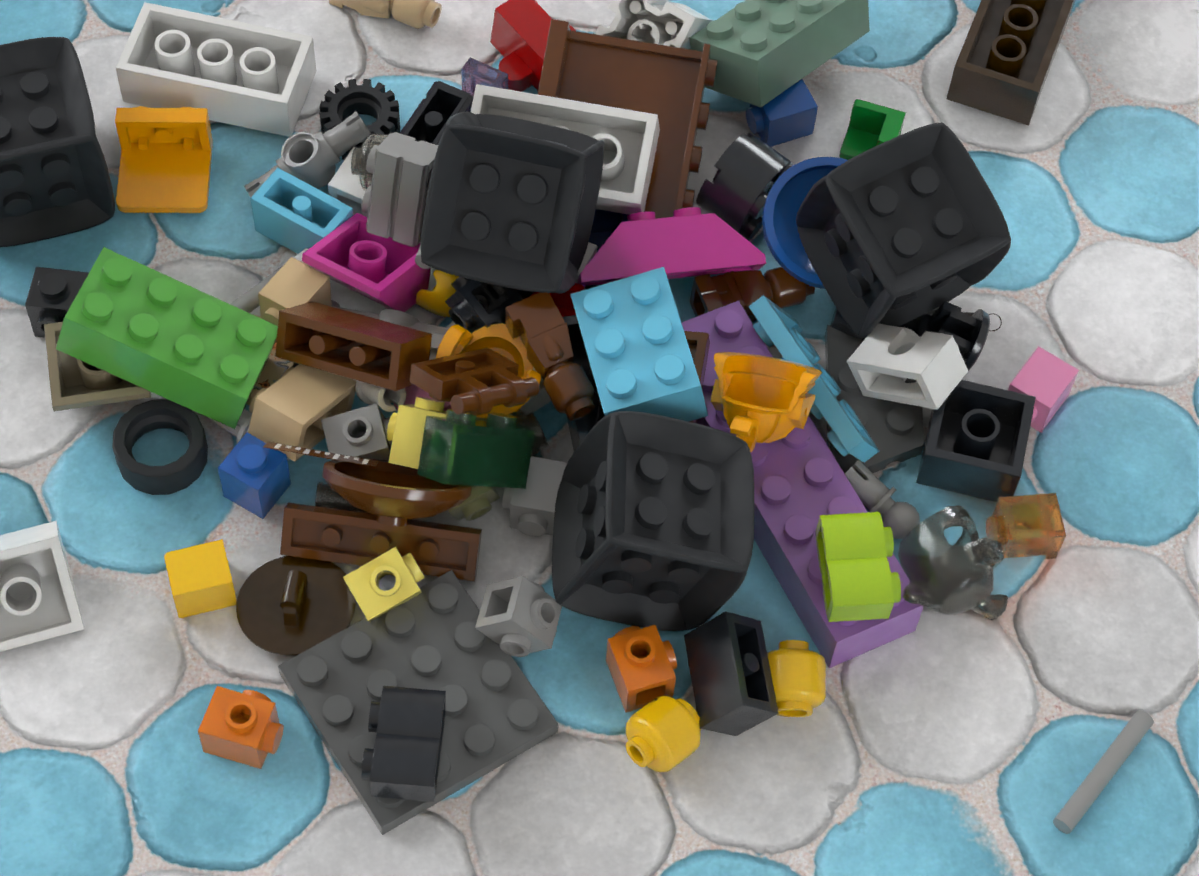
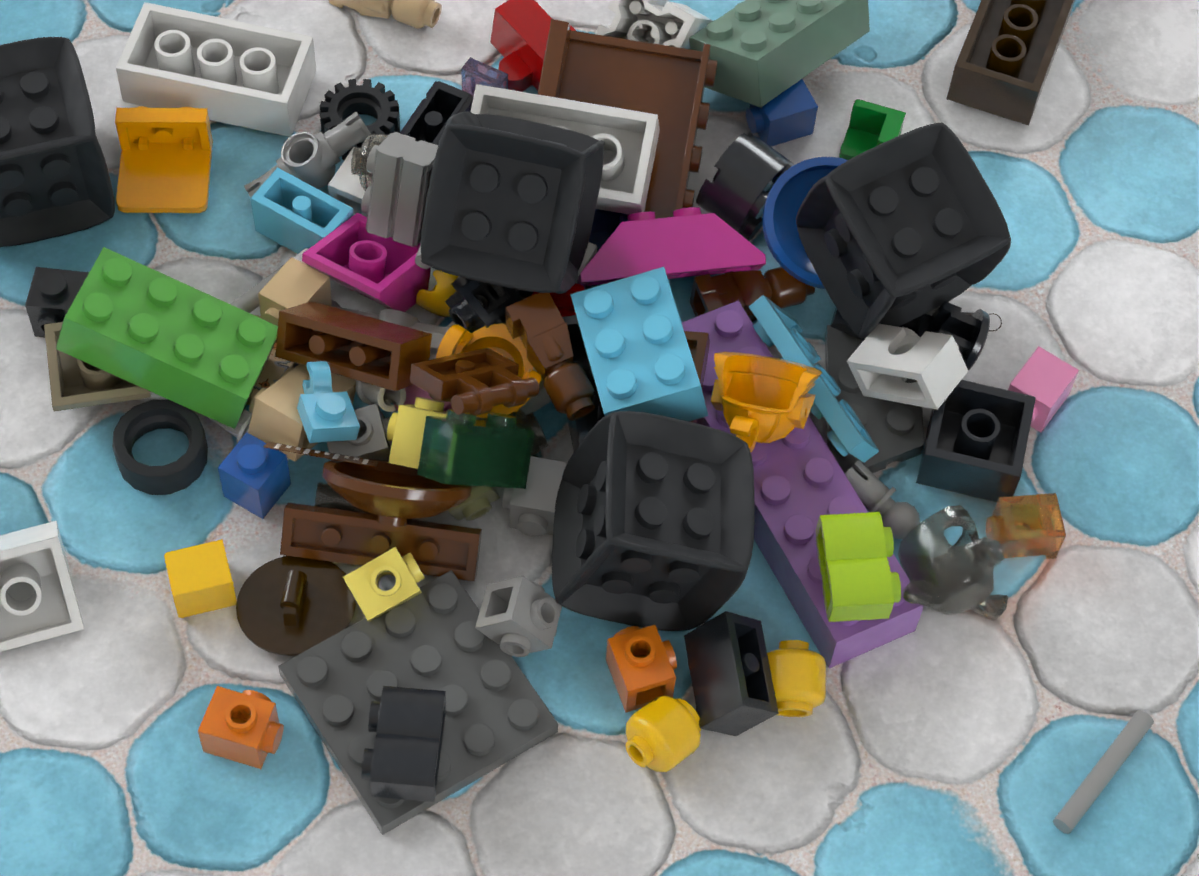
(325, 413): none -> medium azure plate

